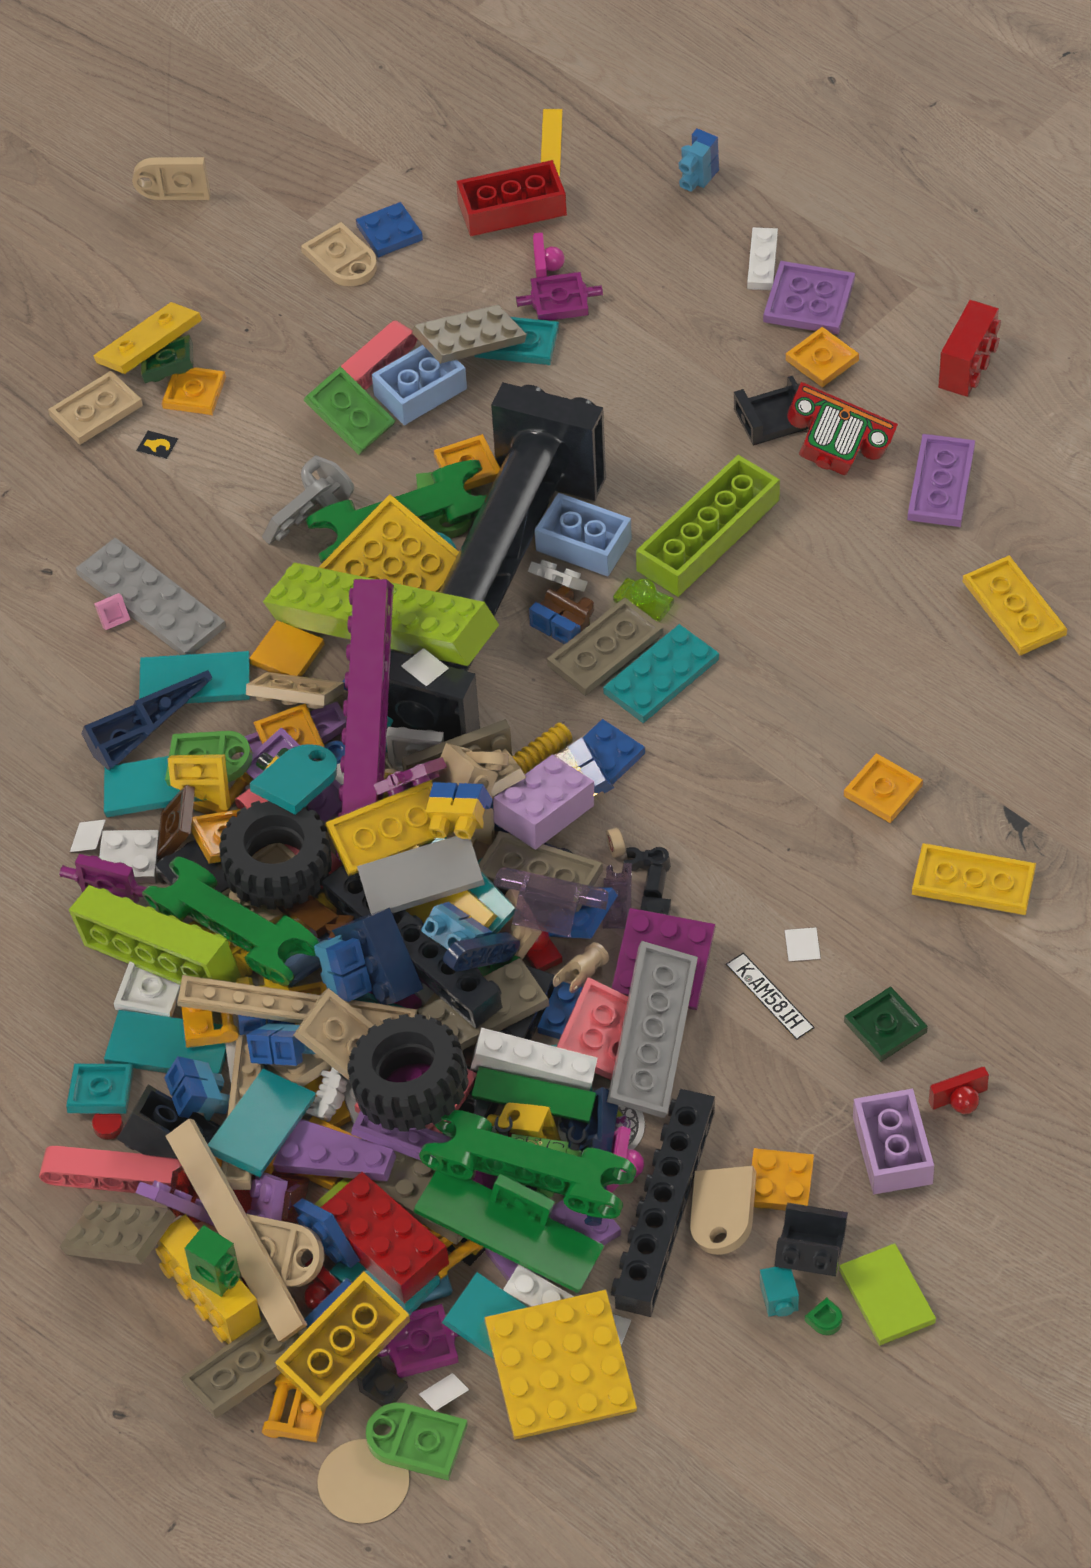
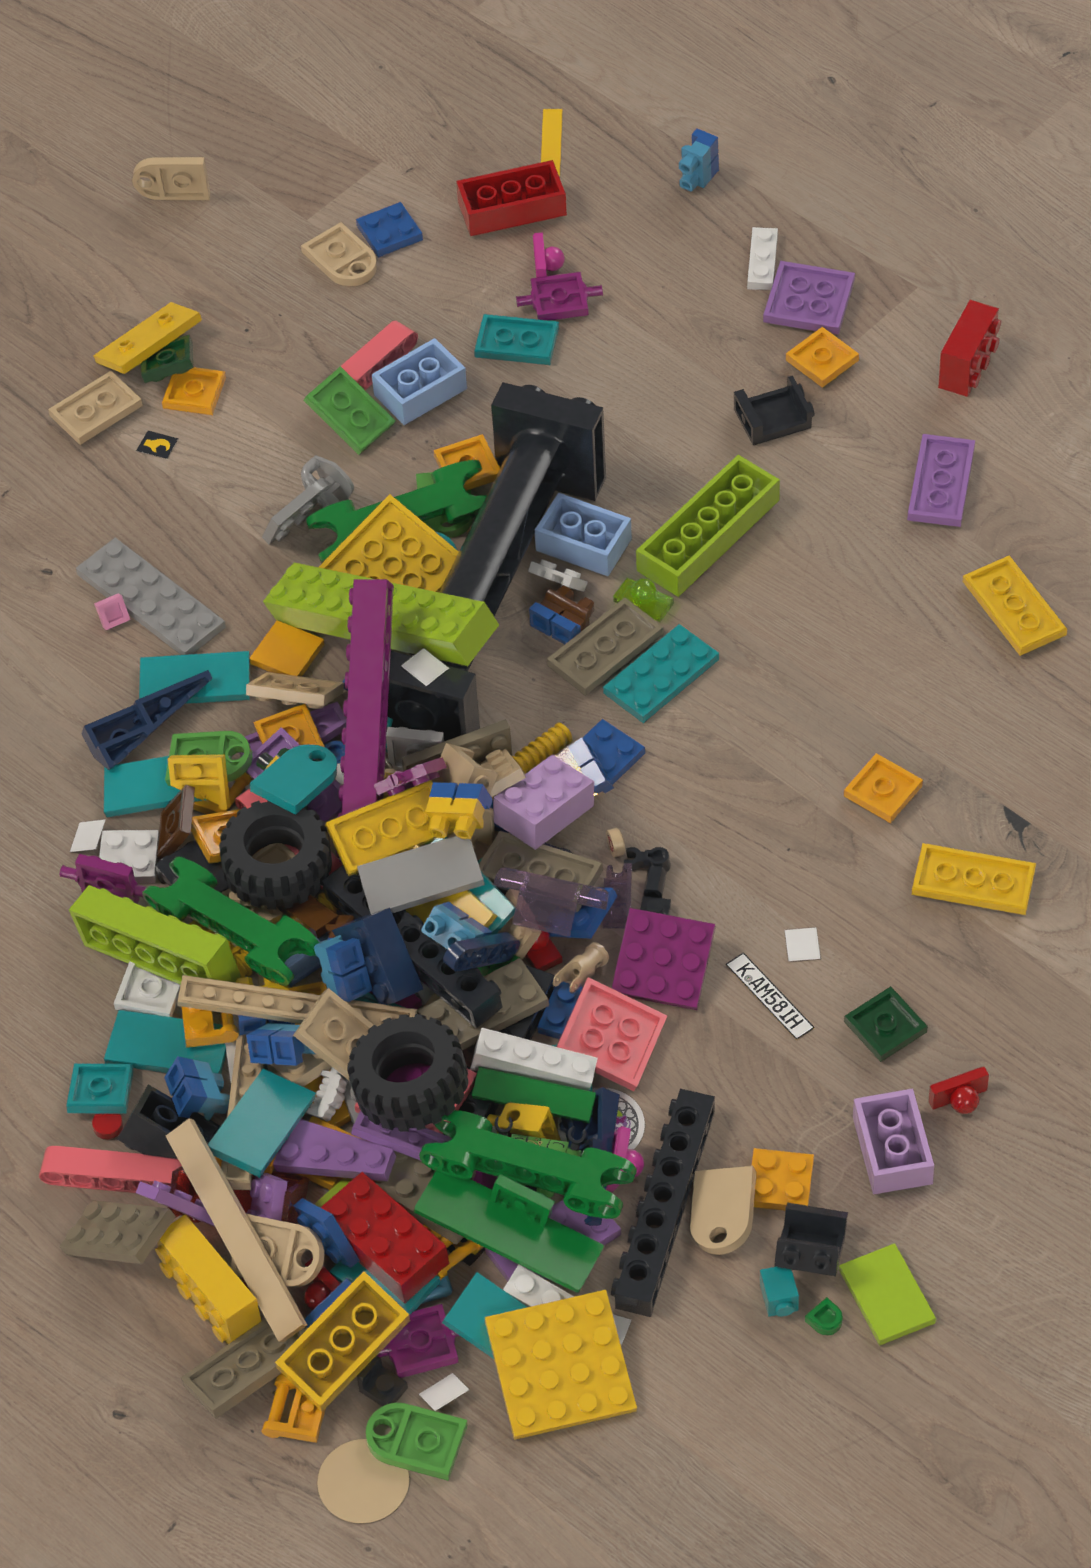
(212, 1261): green brick -> none
(469, 333): dark tan plate -> none
(490, 760): tan plate -> none
(652, 1029): light grey plate -> none
(837, 429): brick -> none

